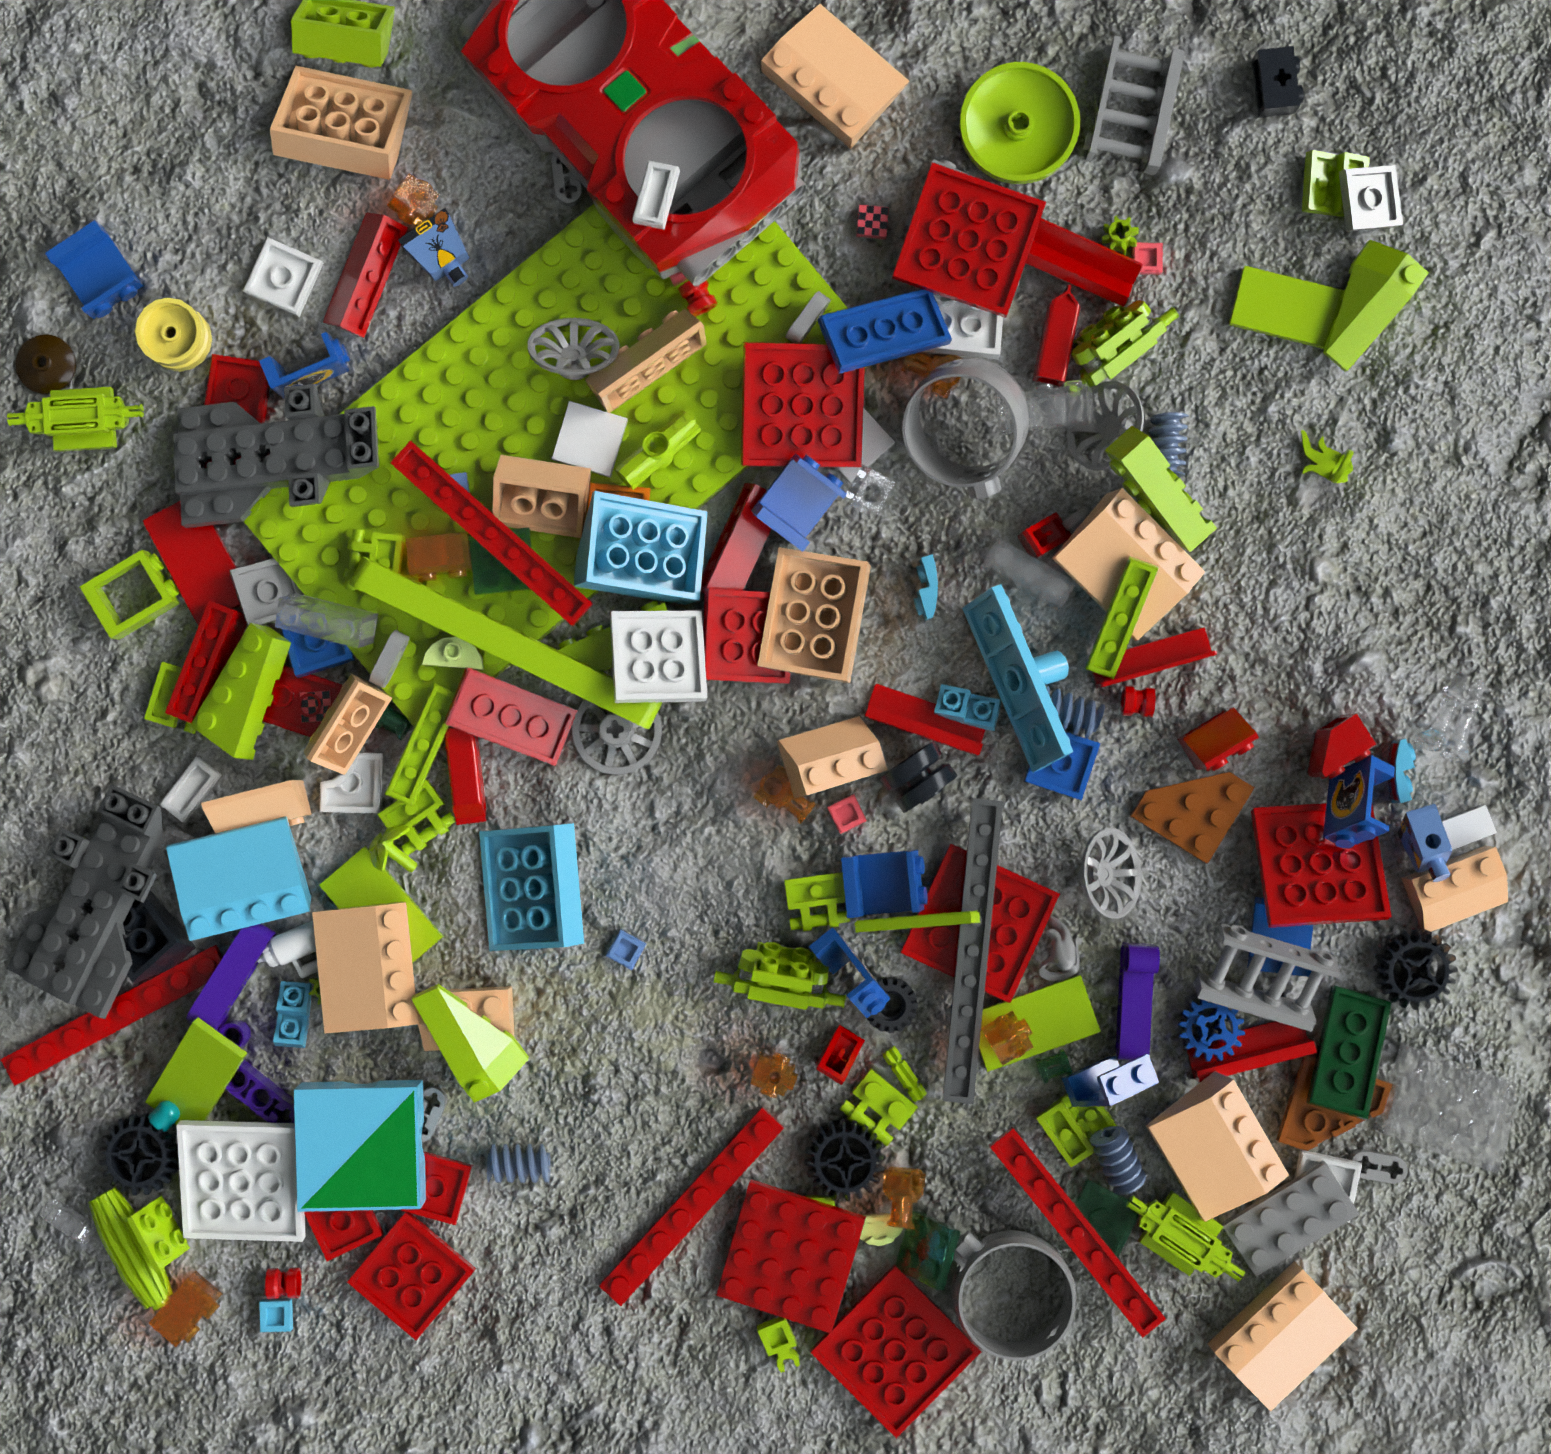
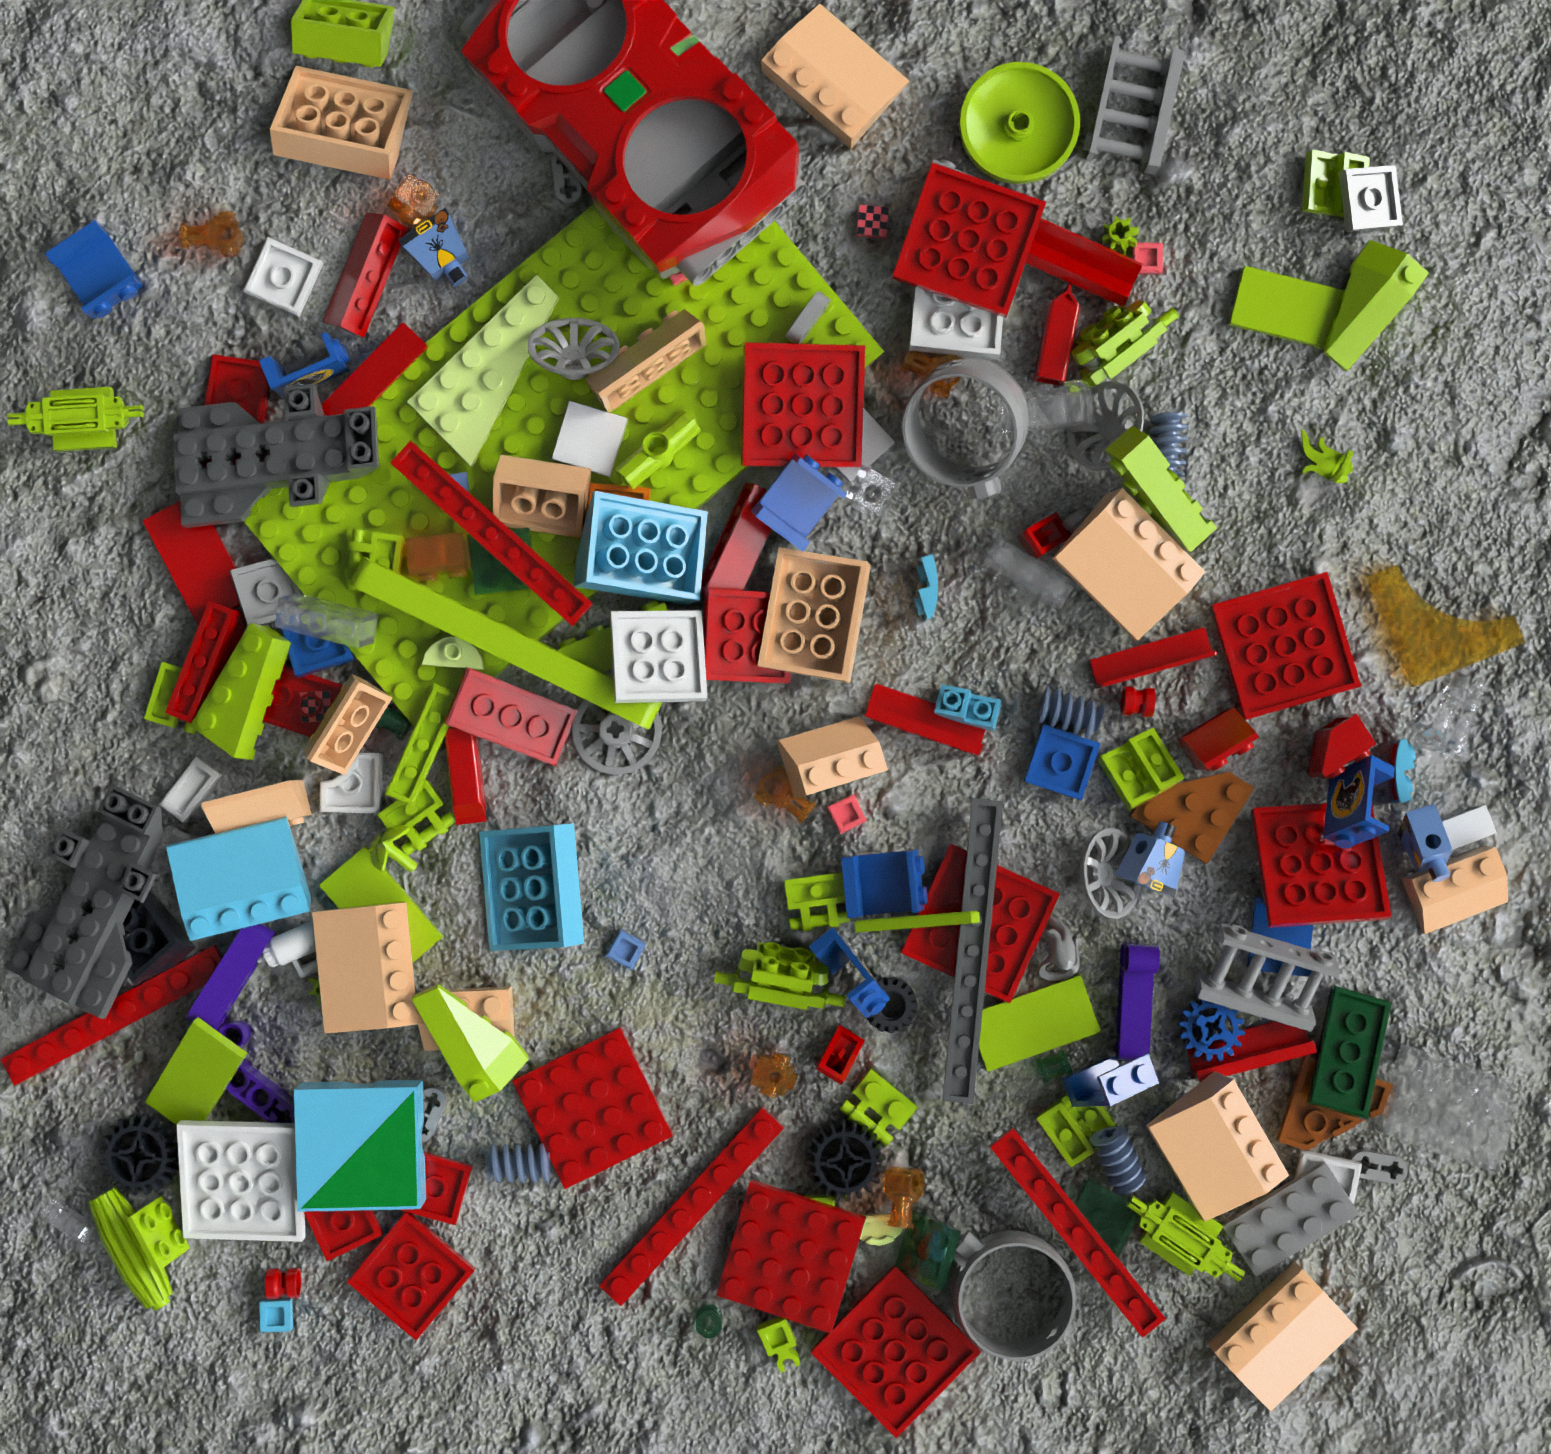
(58, 368): dark brown dish -> none
(103, 608): lime window -> none
(156, 330): light yellow wheel -> none
(164, 1115): teal piece -> none
(186, 1308): clear orange brick -> none
(211, 234): none -> clear orange connector
(293, 1014): medium azure slope -> none
(377, 372): none -> red panel
(389, 659): light grey beam -> none
(478, 379): none -> yellowish green wing
(592, 1107): none -> red plate
(656, 194): white tile -> none
(697, 297): red wheel -> none
(716, 1317): none -> clear green bush
(884, 330): blue tile -> none
(904, 1073): lime axle -> none
(919, 778): black wheel -> none
(1008, 1037): clear orange brick -> none
(1020, 677): medium azure plate -> none
(1121, 617): lime tile -> none
(1140, 769): none -> lime slope
(1154, 861): none -> medium blue torso
(1270, 96): black brick -> none
(1285, 645): none -> red plate
(1408, 978): black gear -> none
(1430, 640): none -> clear yellow plate

